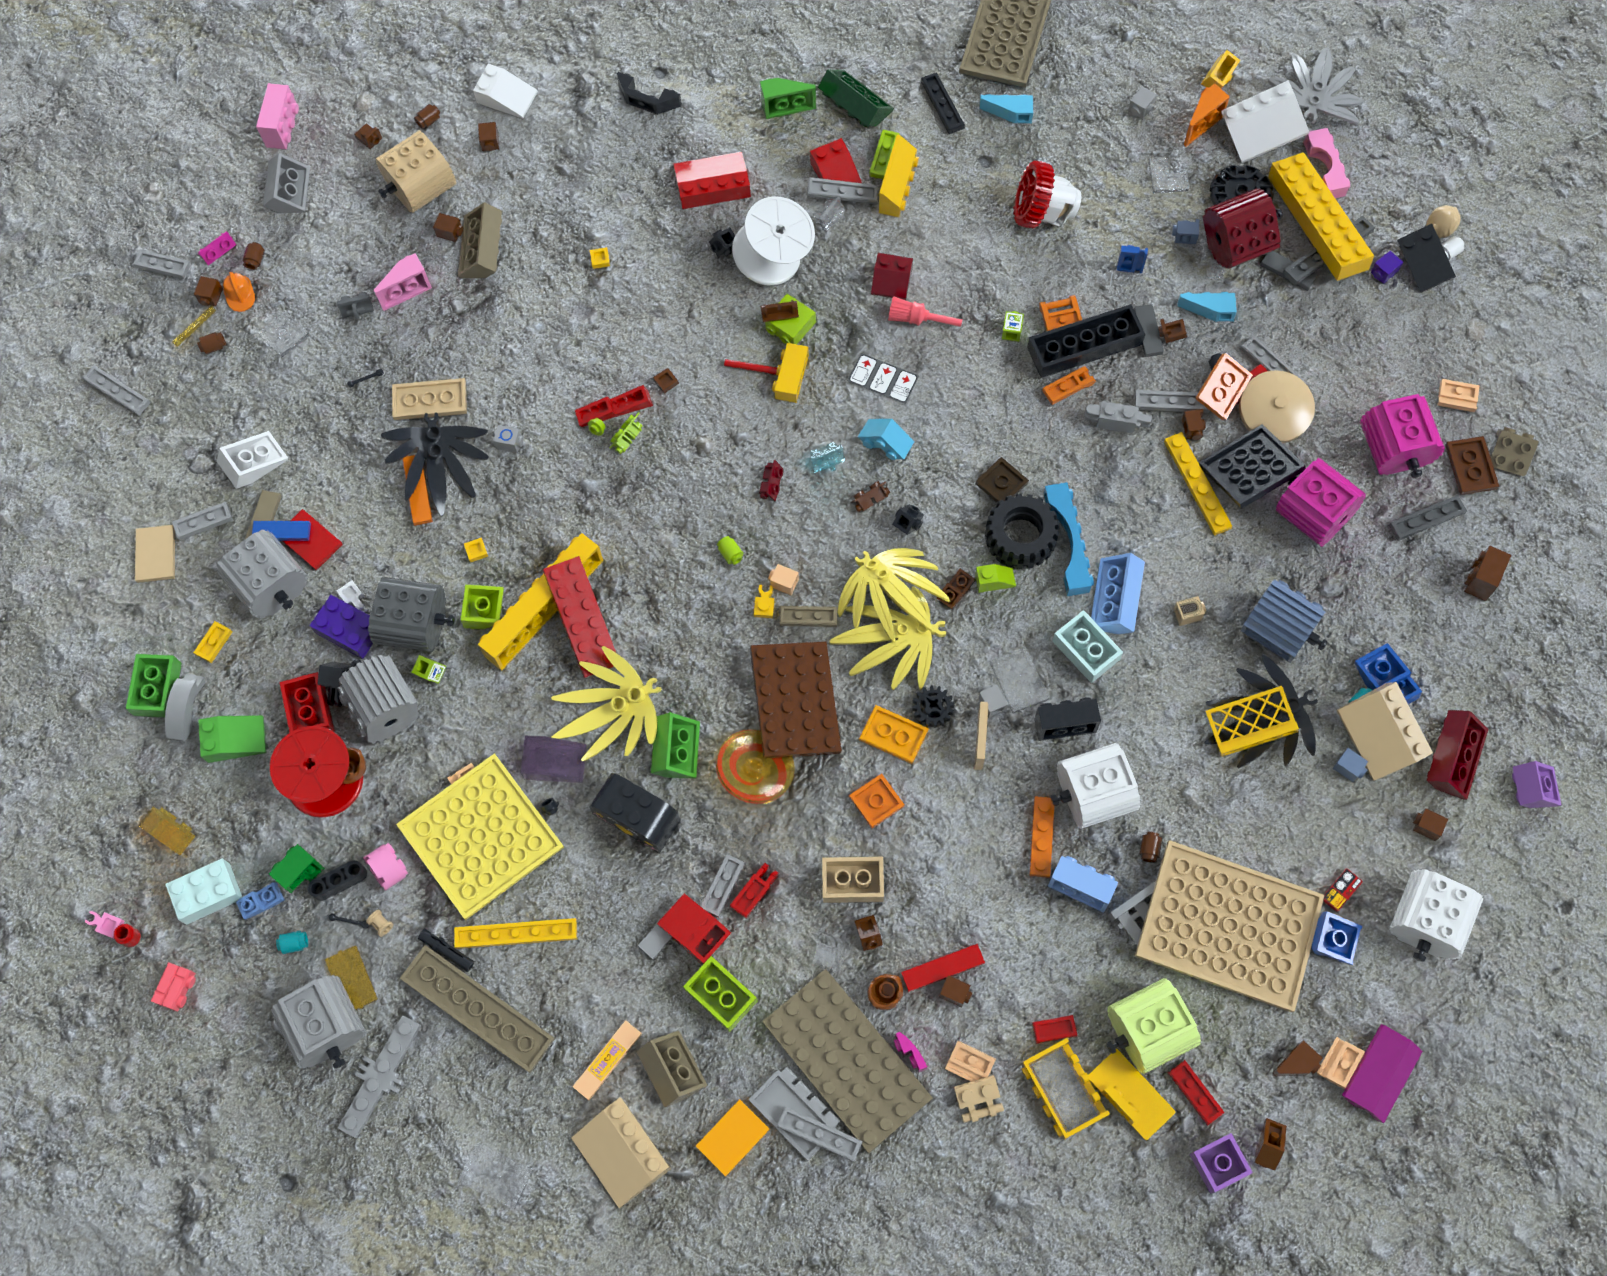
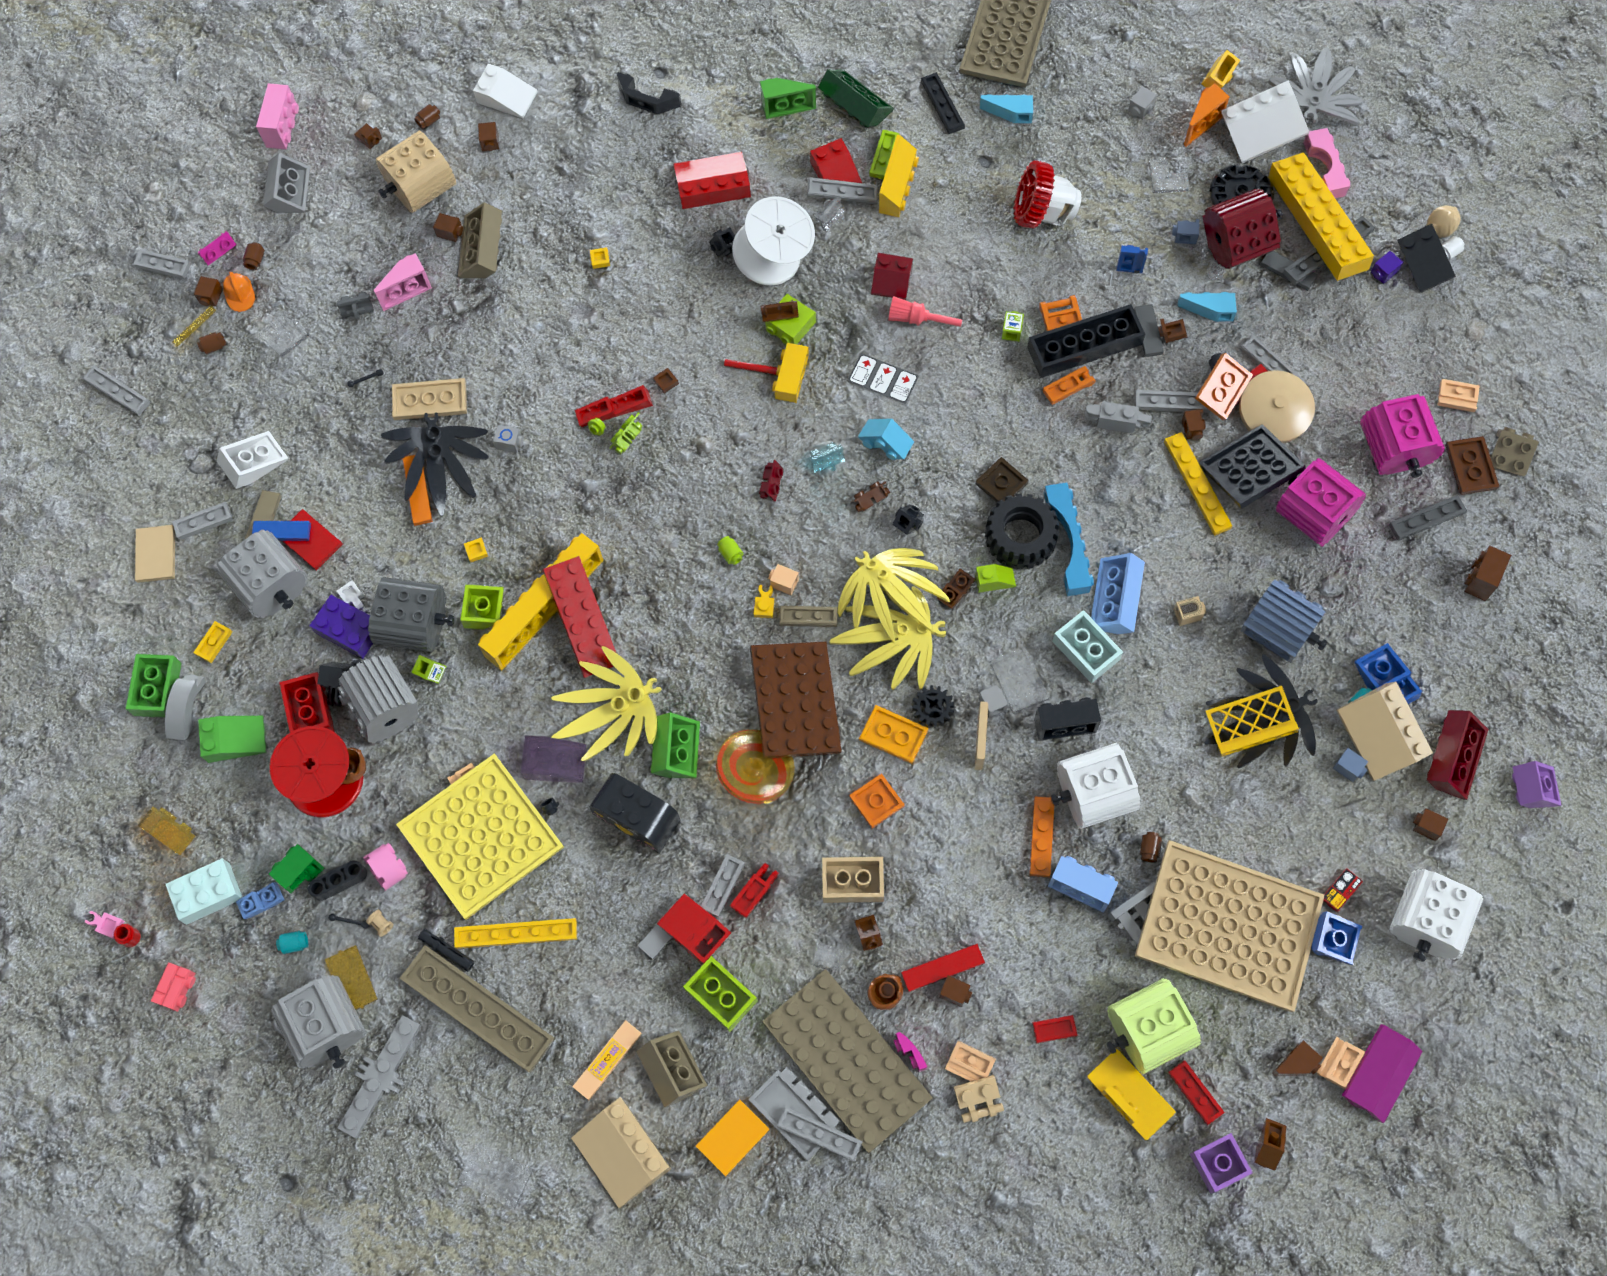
(1064, 1089): clear window -> none

